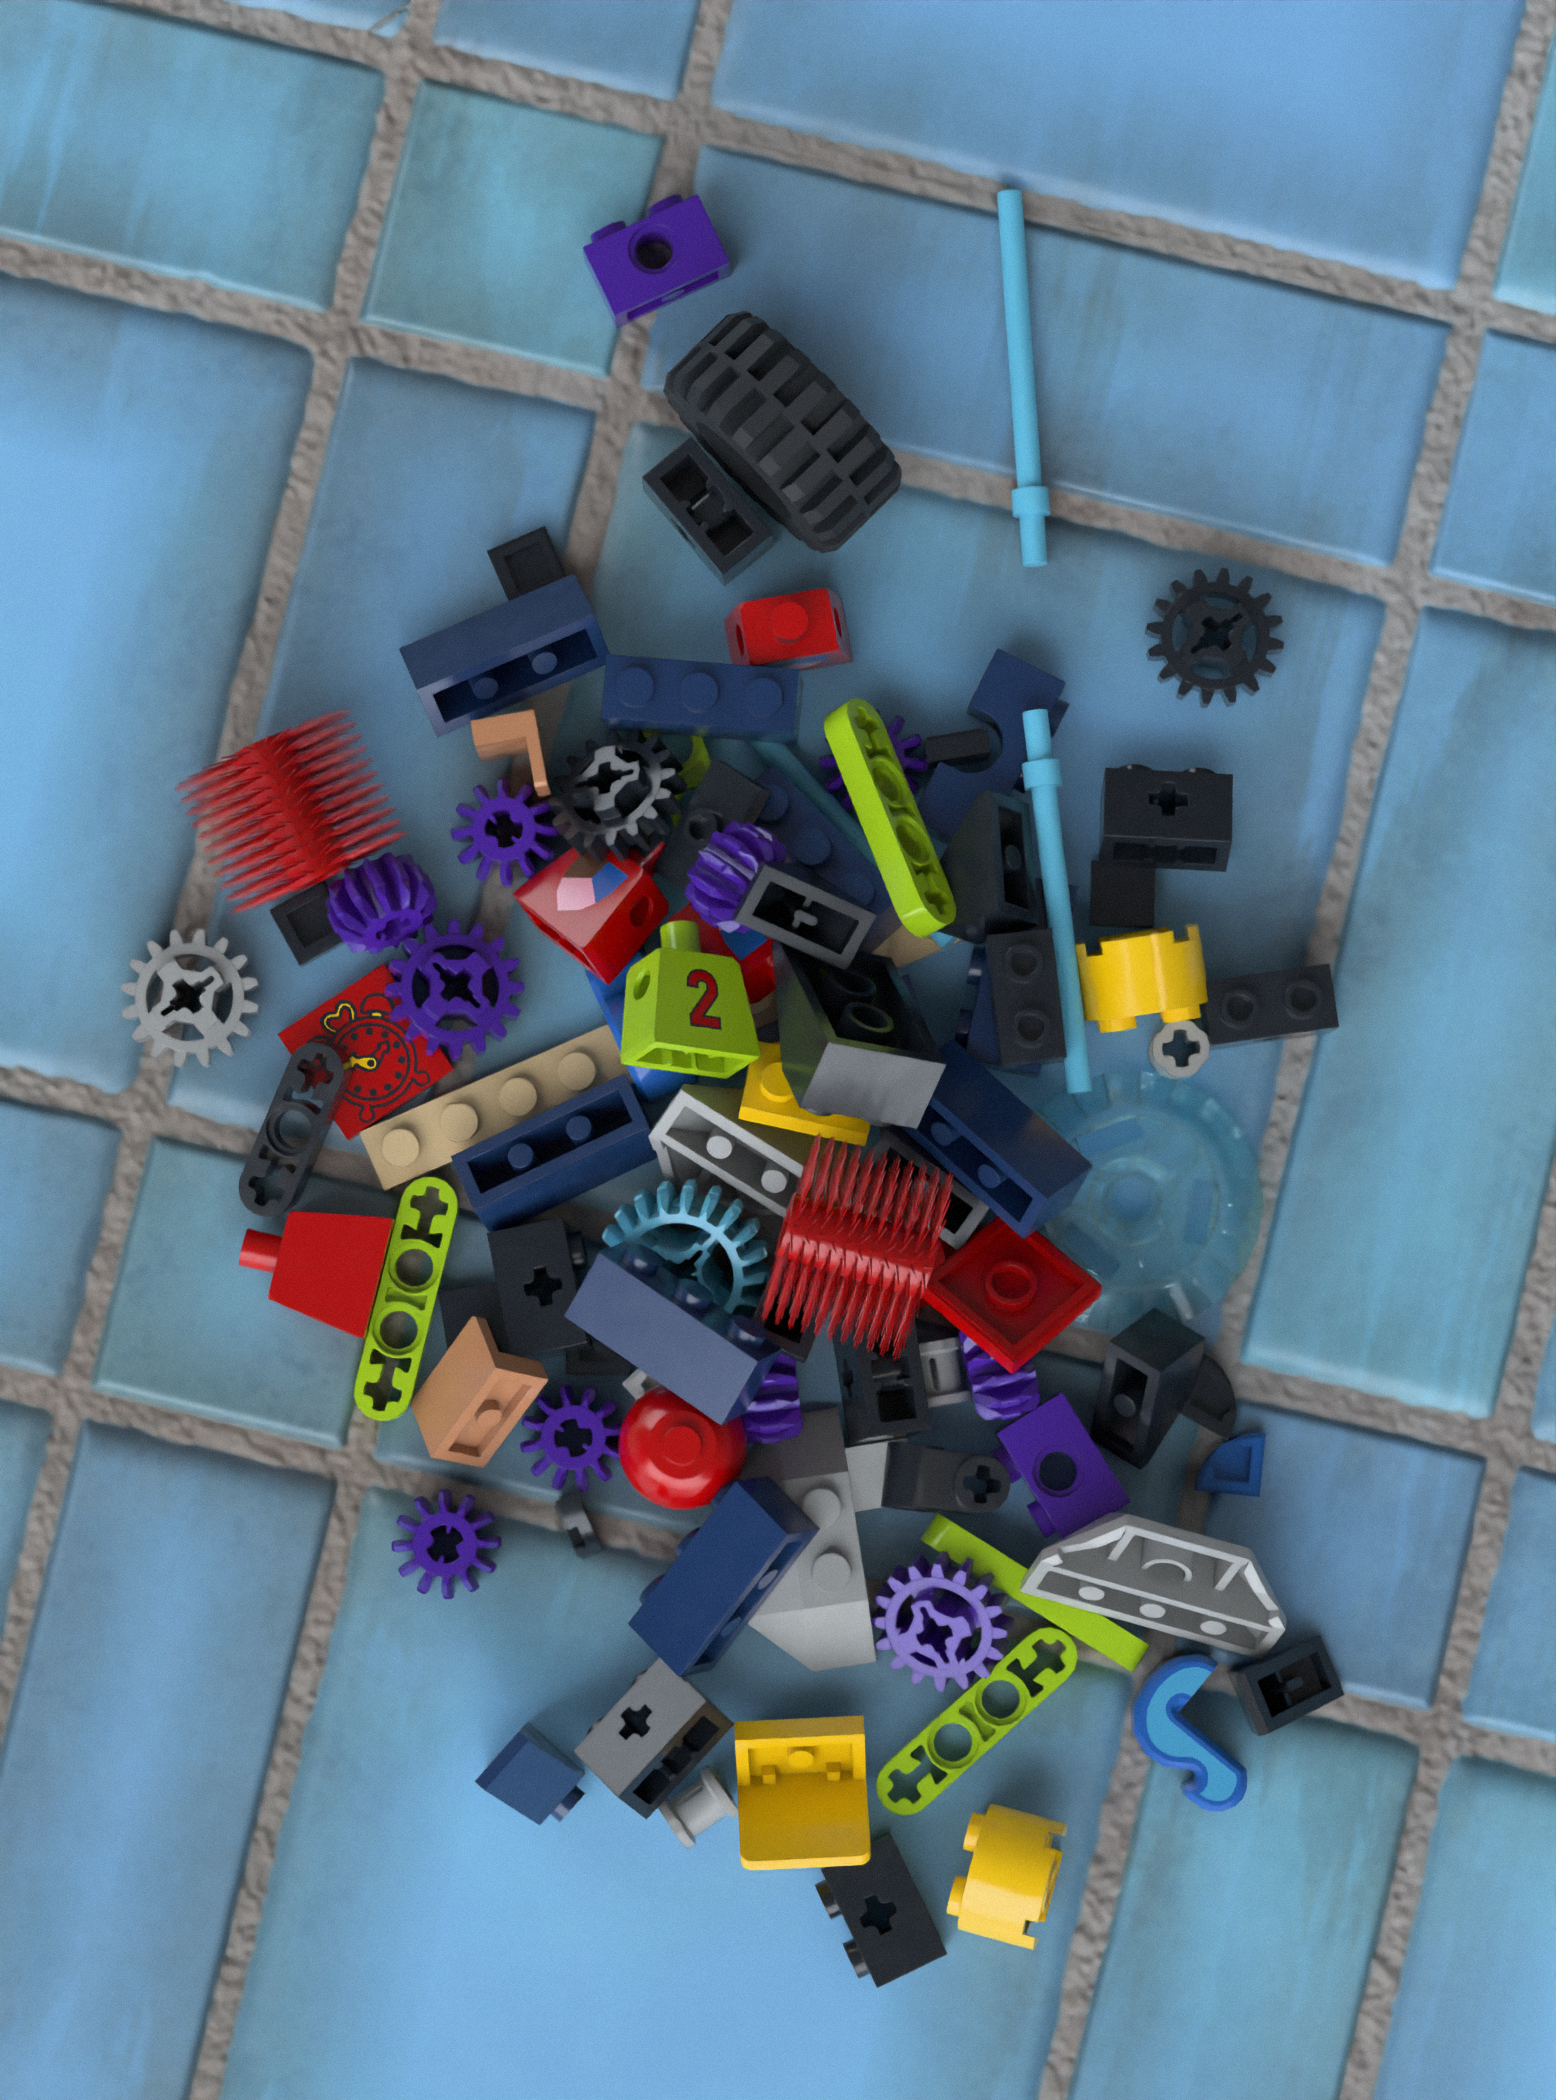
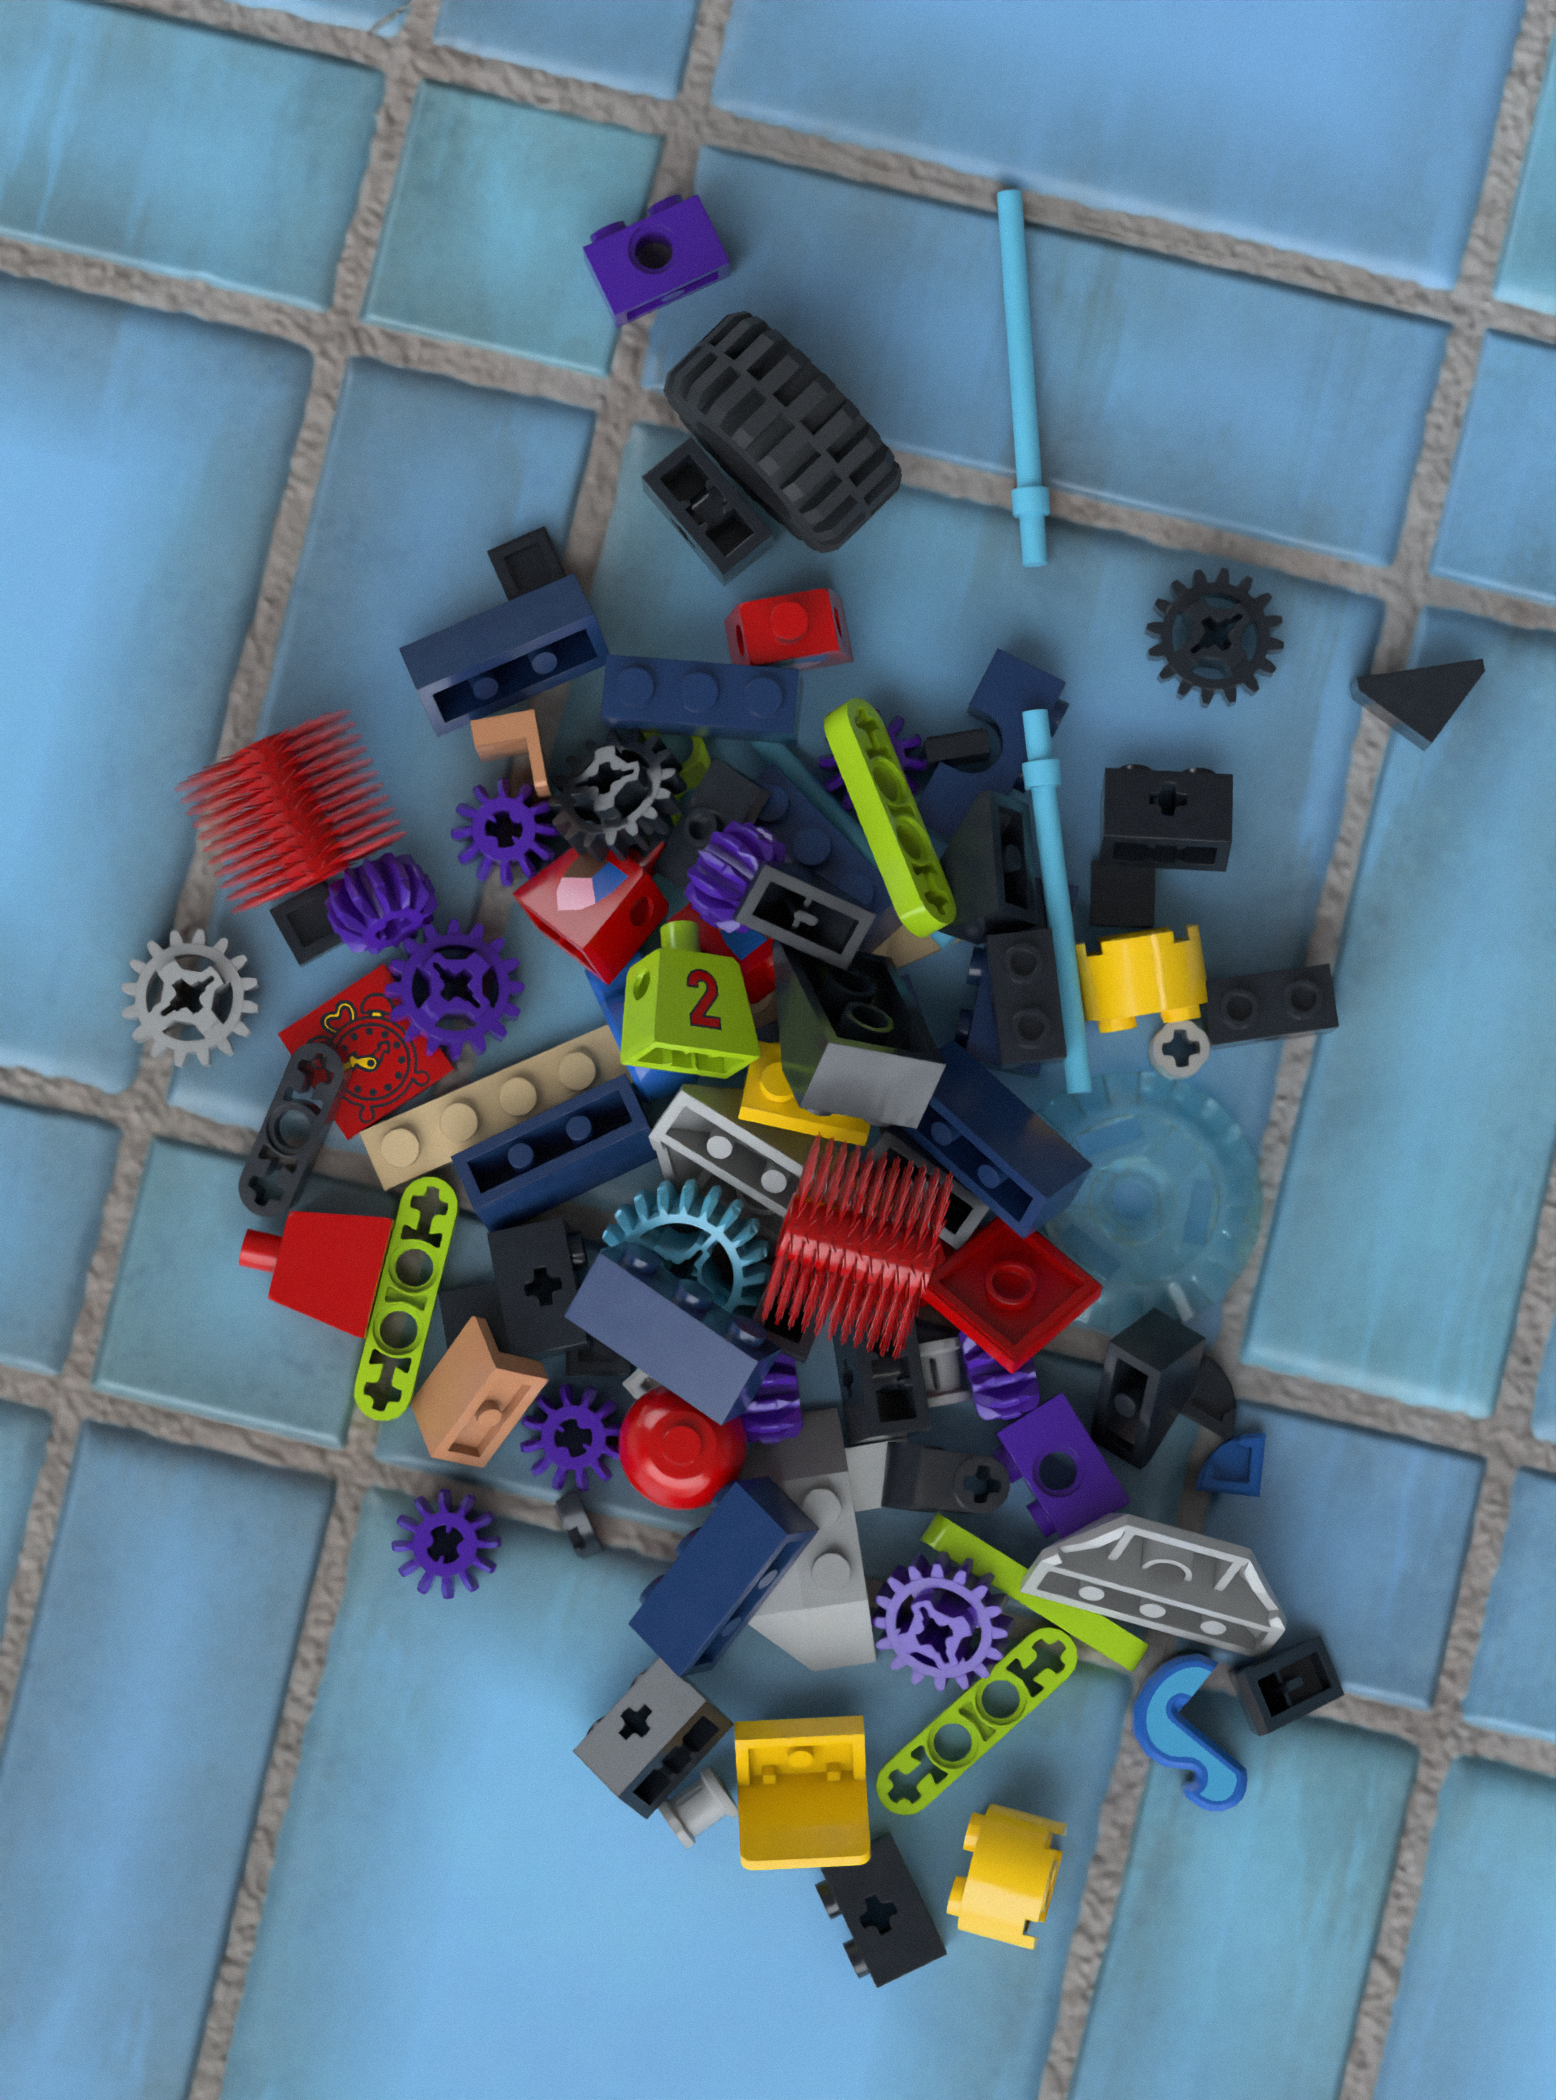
(533, 1777): dark blue slope -> none
(1418, 699): none -> black slope

